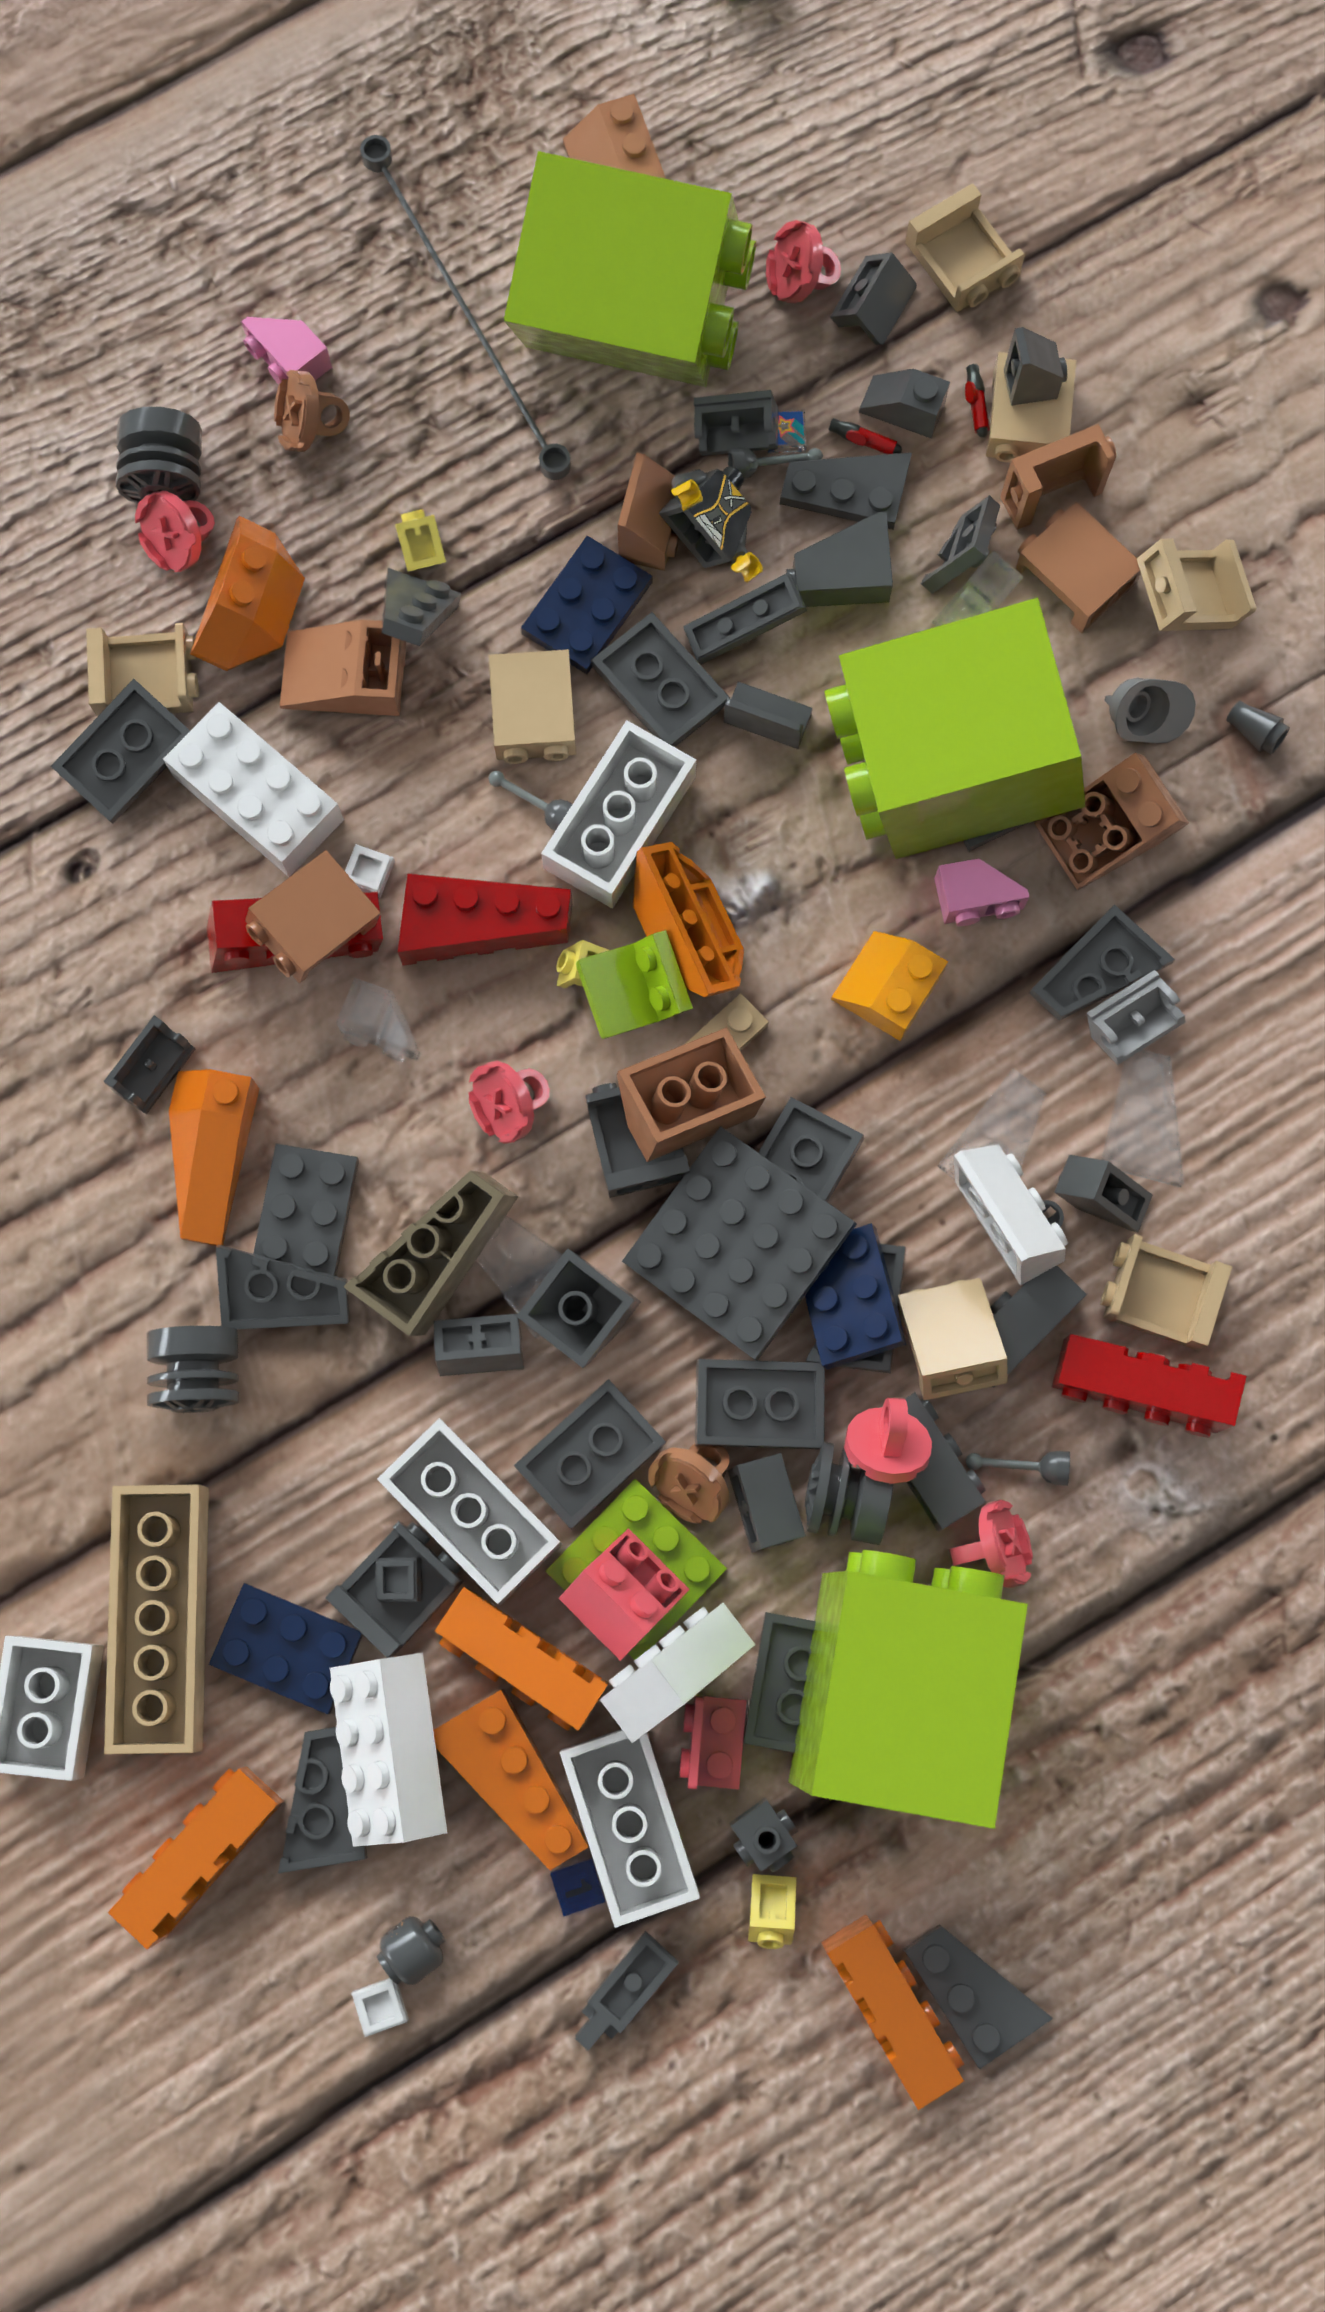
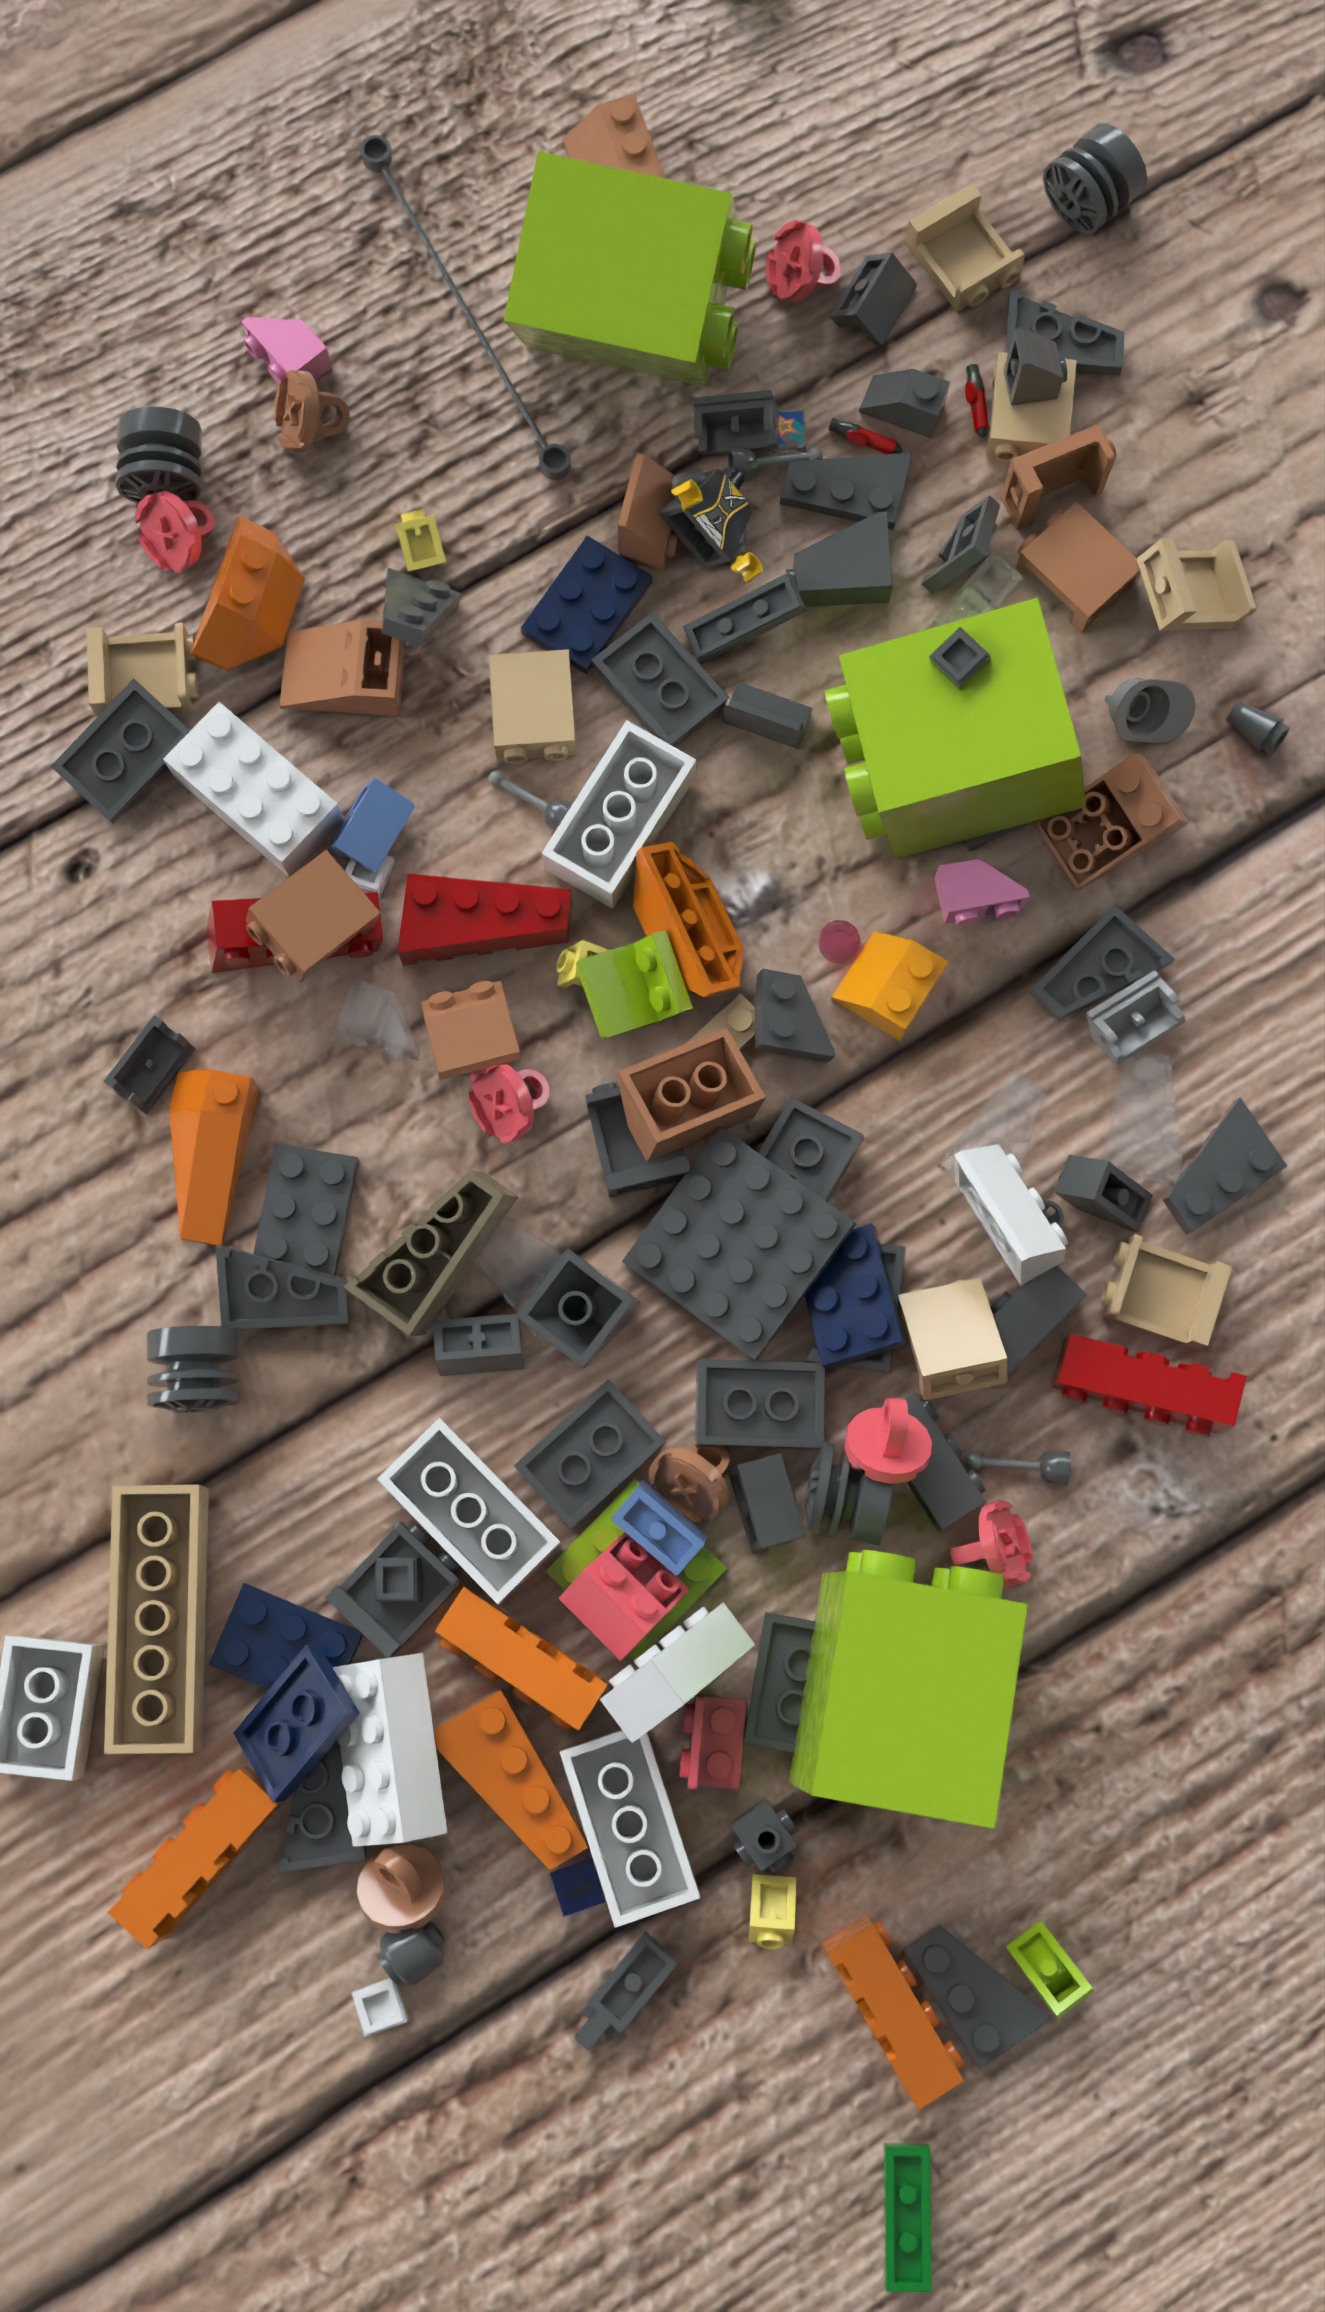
(296, 1723): none -> dark blue plate
(371, 825): none -> medium blue panel
(401, 1888): none -> nougat tile
(470, 1029): none -> nougat slope
(659, 1528): none -> medium blue panel
(788, 1018): none -> dark grey wing
(839, 941): none -> clear pink tile
(907, 2217): none -> green plate
(960, 658): none -> dark grey tile
(1049, 1969): none -> lime slope
(1089, 342): none -> dark grey wing
(1095, 178): none -> dark grey wheel
(1224, 1170): none -> dark grey wing

